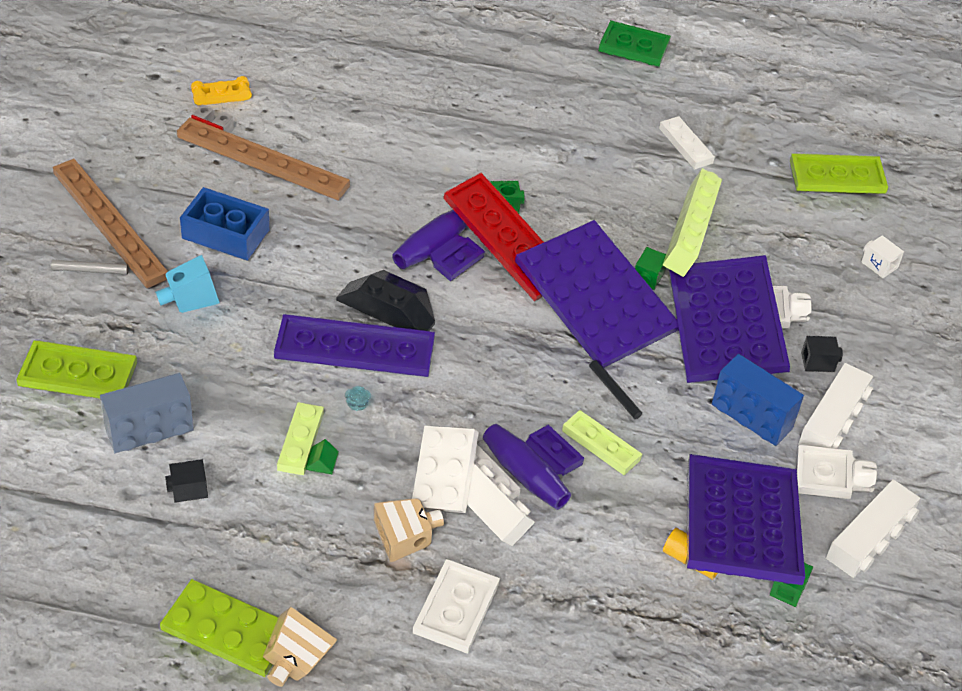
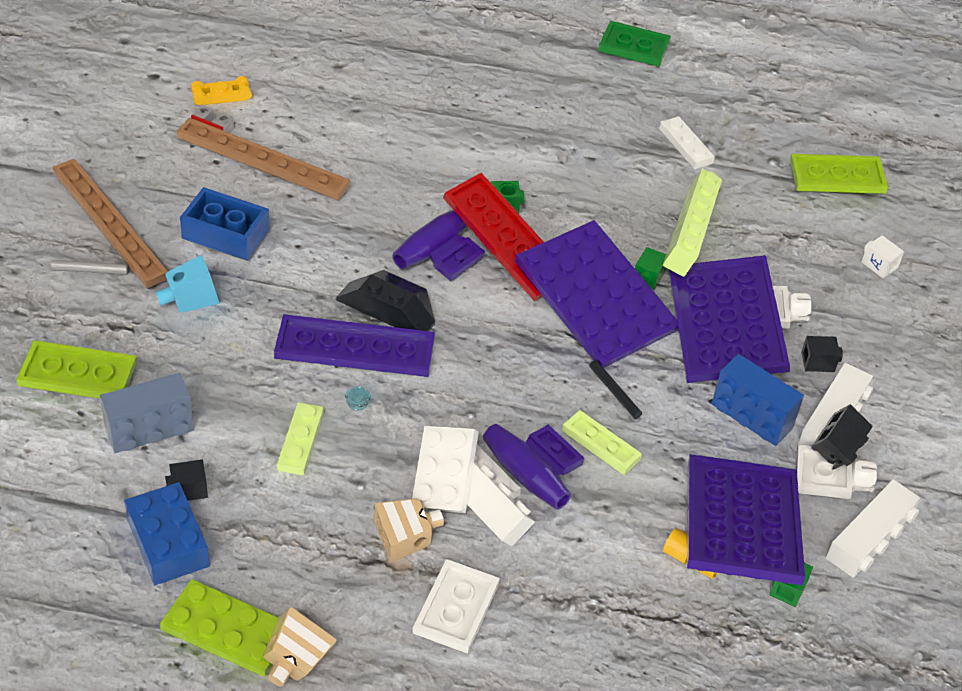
(167, 533): none -> blue brick
(322, 458): green slope -> none
(842, 437): none -> black hinge

